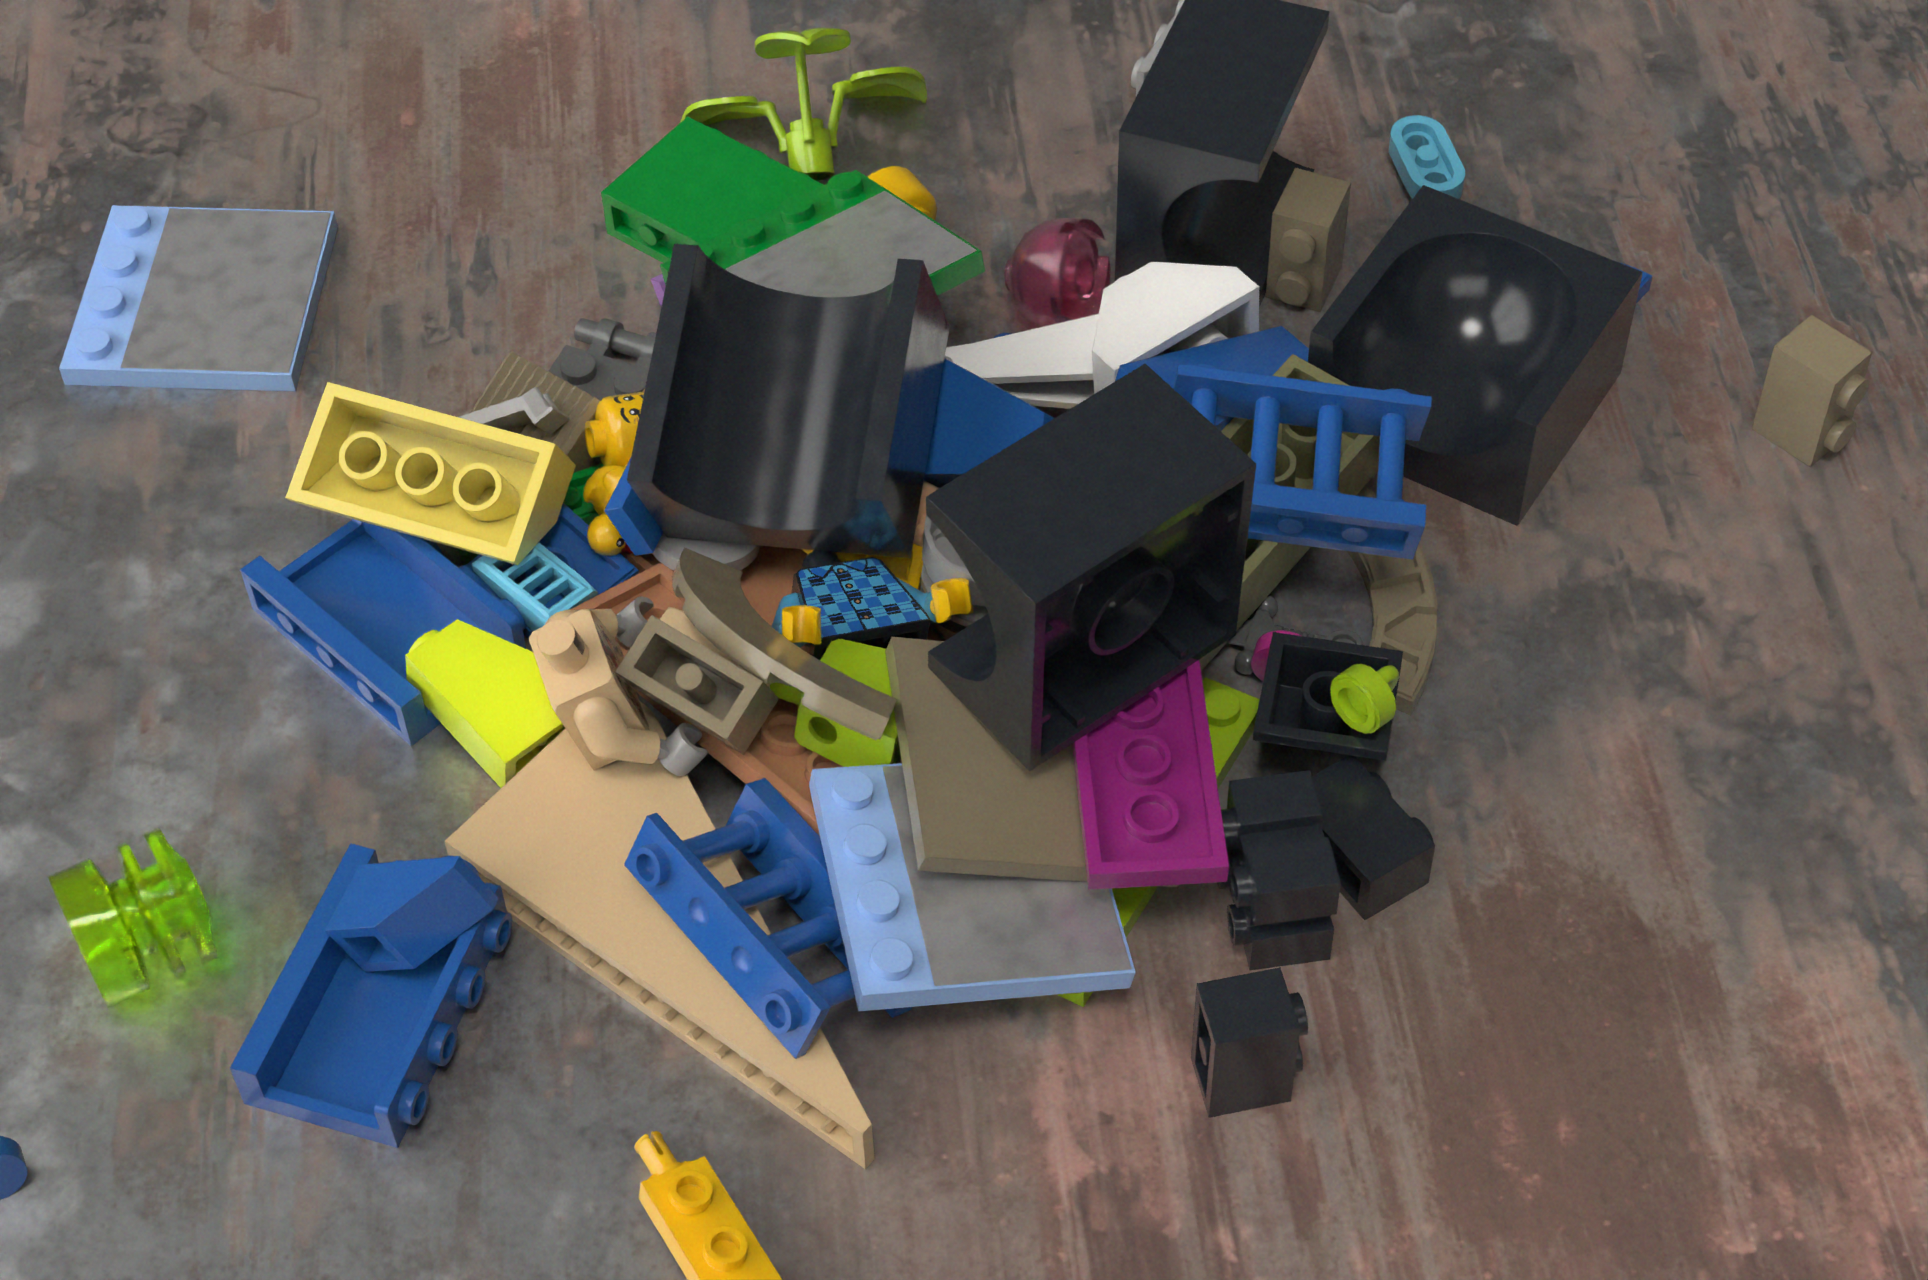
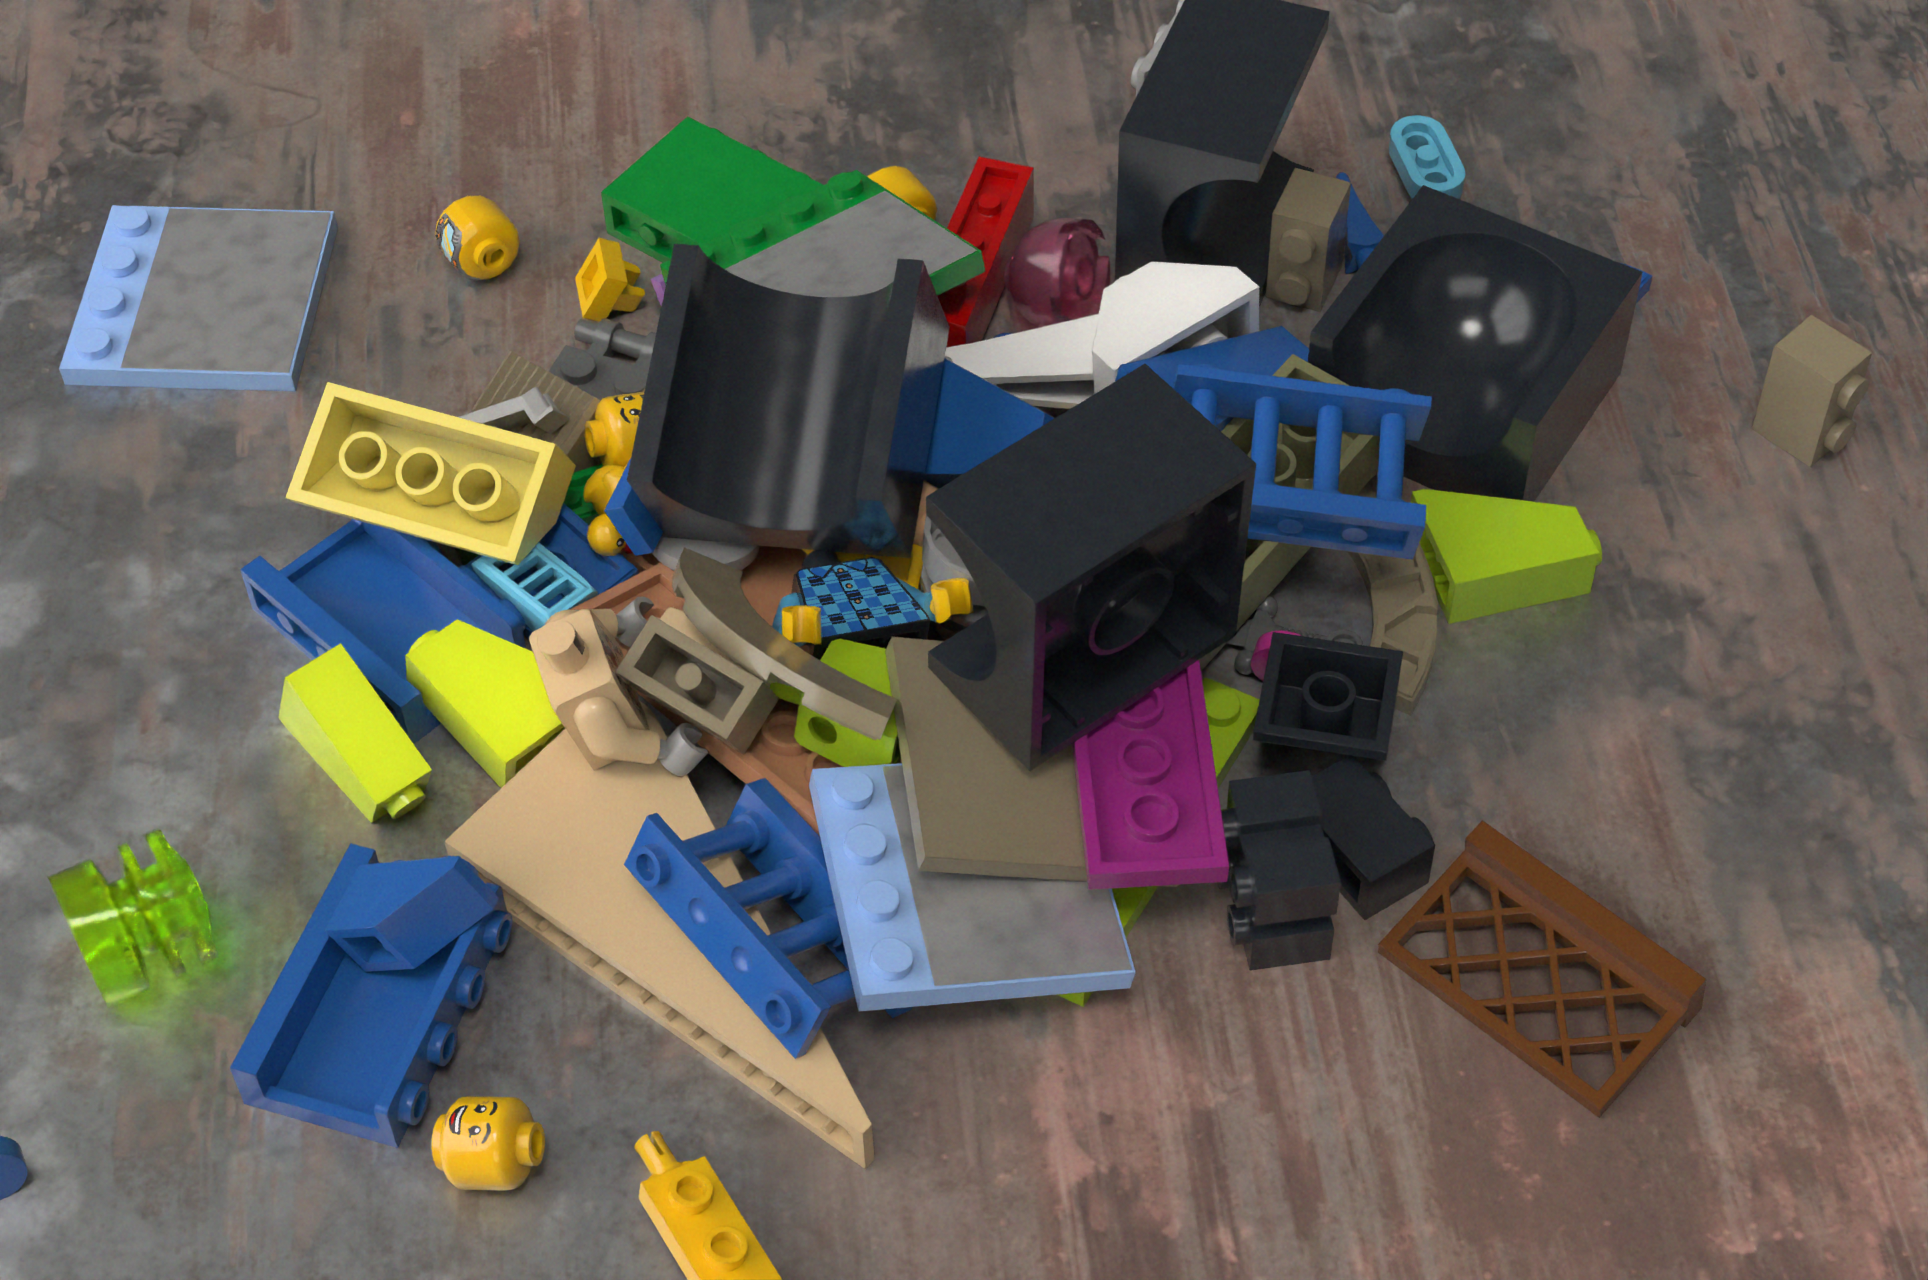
(353, 735): none -> neon yellow slope
(477, 233): none -> yellow head
(487, 1143): none -> yellow head
(607, 282): none -> yellow tile
(808, 142): lime plant -> none
(993, 218): none -> red brick
(1247, 1041): black brick -> none
(1361, 232): none -> blue piece
(1365, 696): lime tile -> none
(1504, 552): none -> lime slope
(1589, 935): none -> reddish brown fence

